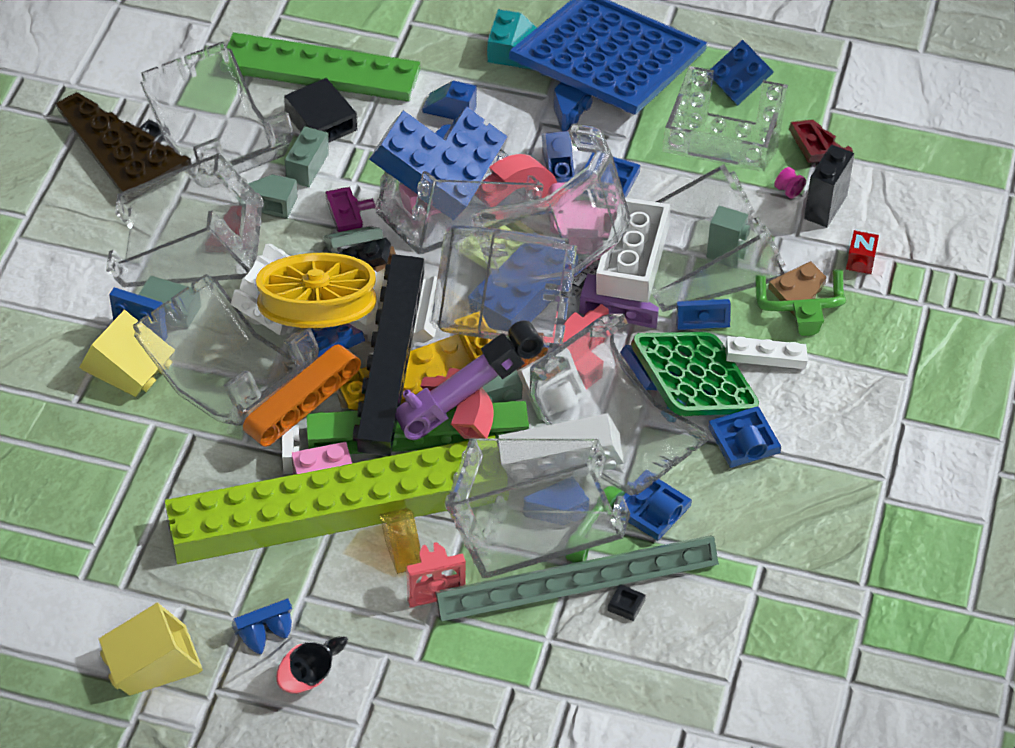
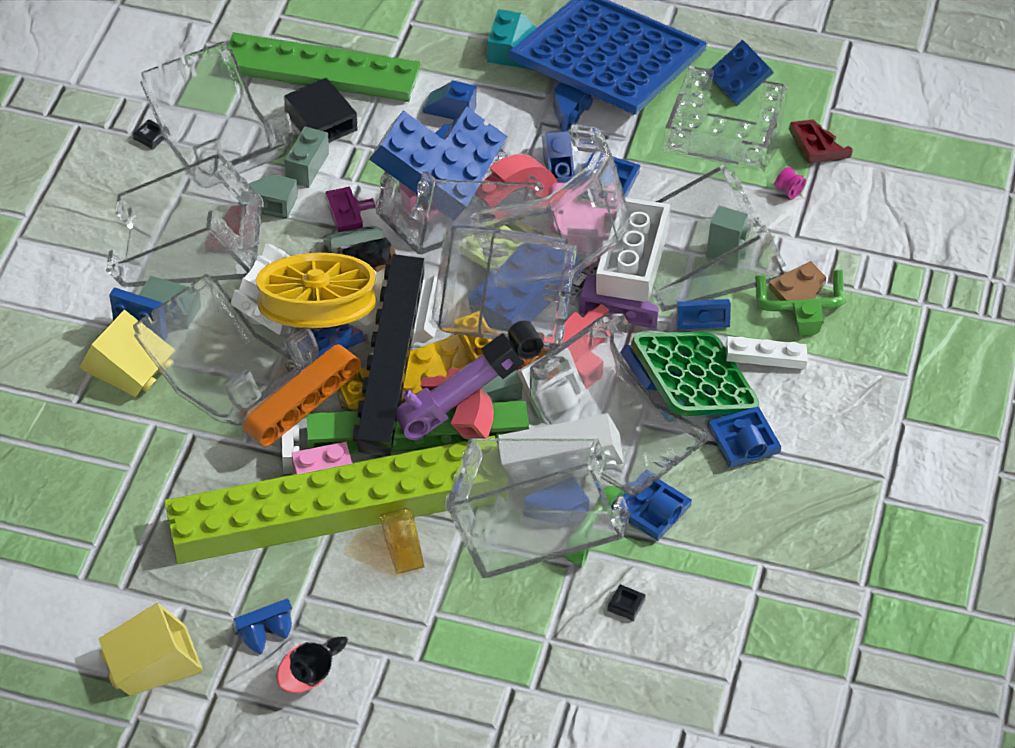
(119, 147): dark brown wing -> none
(434, 564): coral piece -> none
(576, 578): sand green plate -> none
(829, 185): black brick -> none
(862, 252): red brick -> none

